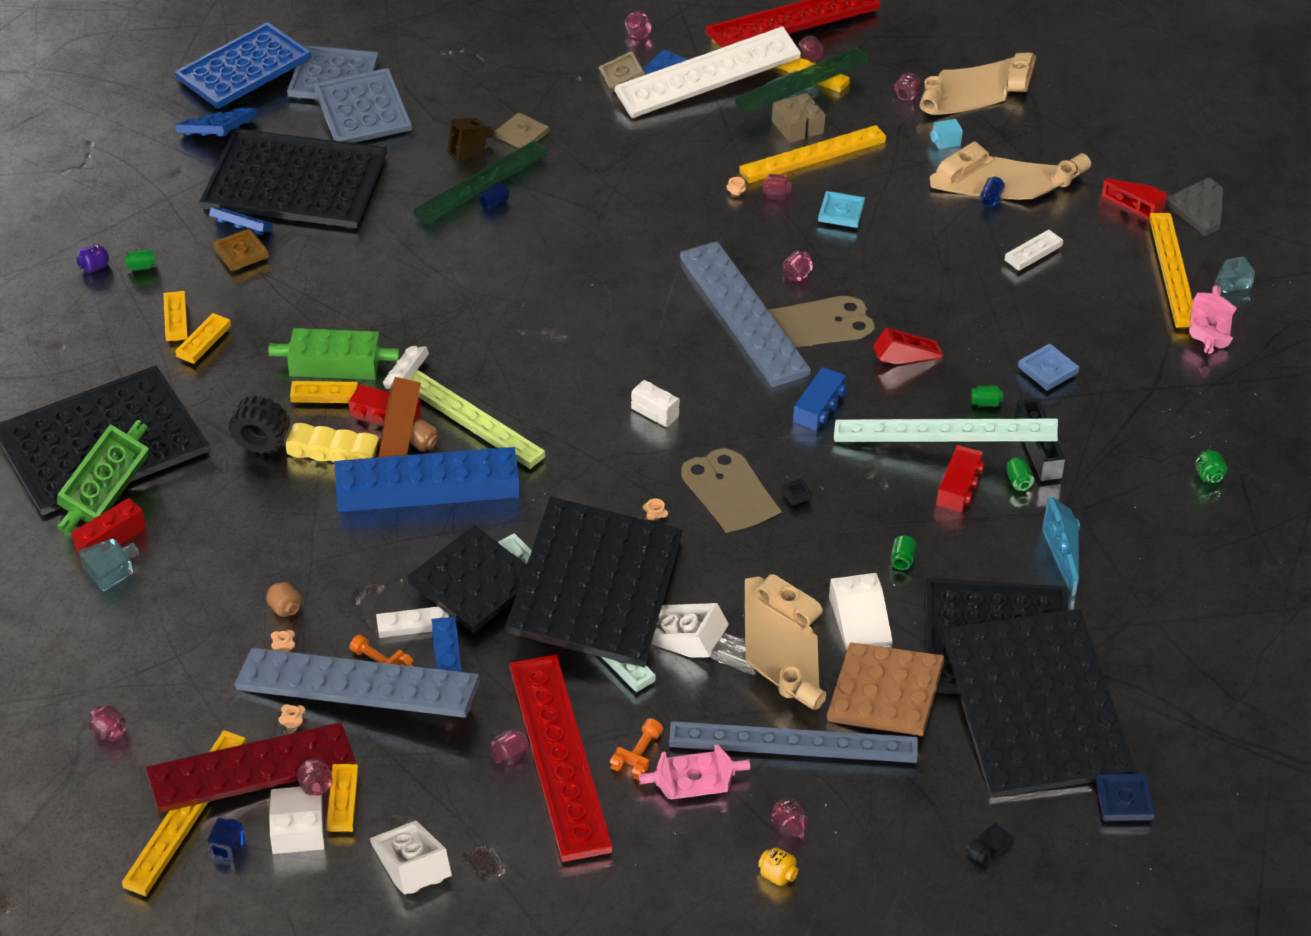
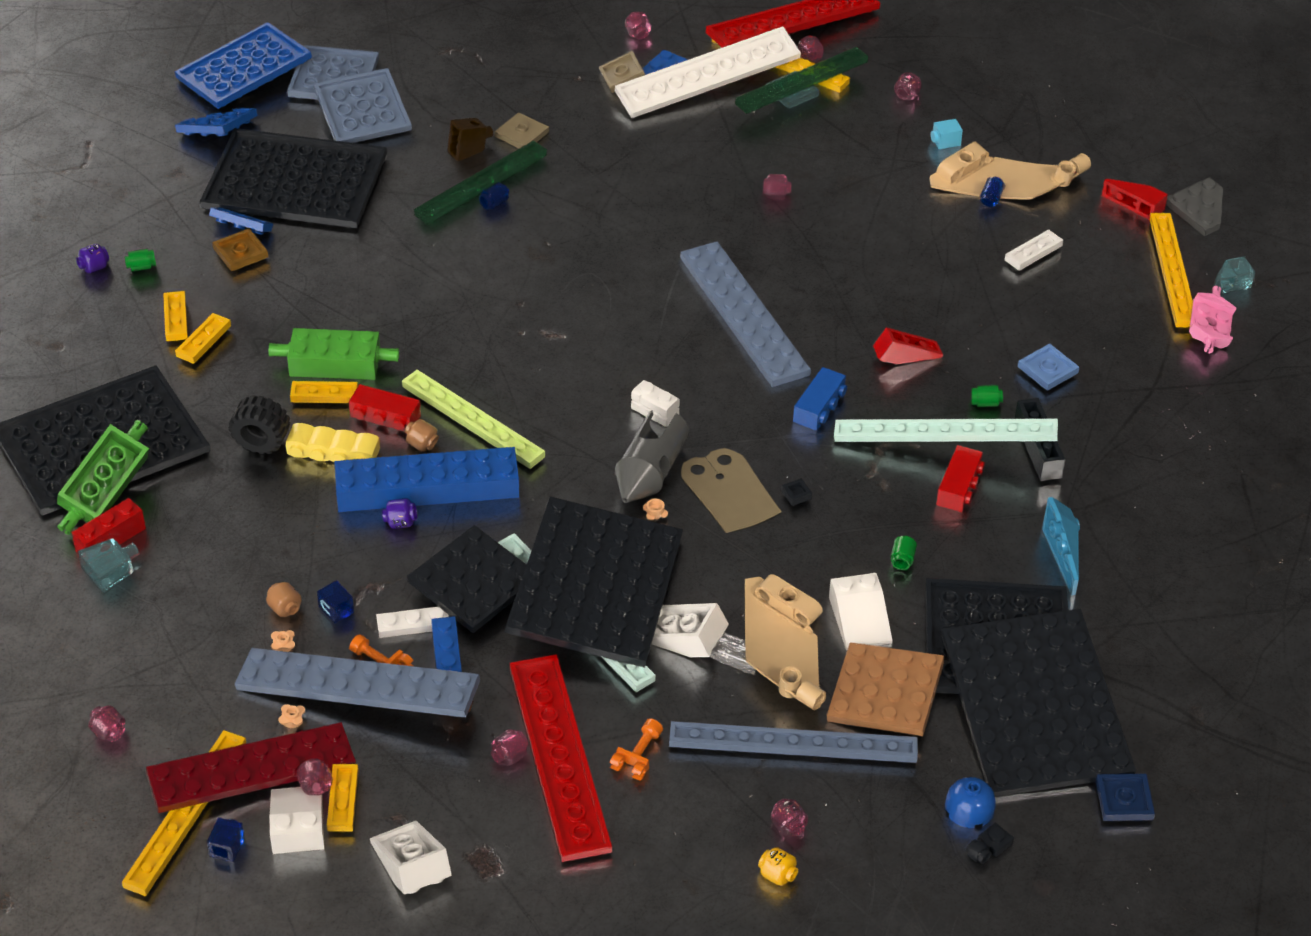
(335, 601): none -> clear blue brick
(399, 418): dark orange brick -> none
(400, 513): none -> dark purple head
(407, 364): white plate -> none
(639, 468): none -> dark grey piece
(713, 768): bright pink plate -> none
(736, 185): light nougat plate -> none
(791, 116): dark tan piece -> none
(797, 266): clear pink head -> none
(812, 154): yellow plate -> none
(816, 323): dark tan piece -> none
(841, 209): medium azure plate -> none
(970, 802): none -> blue cylinder
(977, 86): tan panel -> none
(1019, 474): green brick -> none
(1211, 466): green head -> none

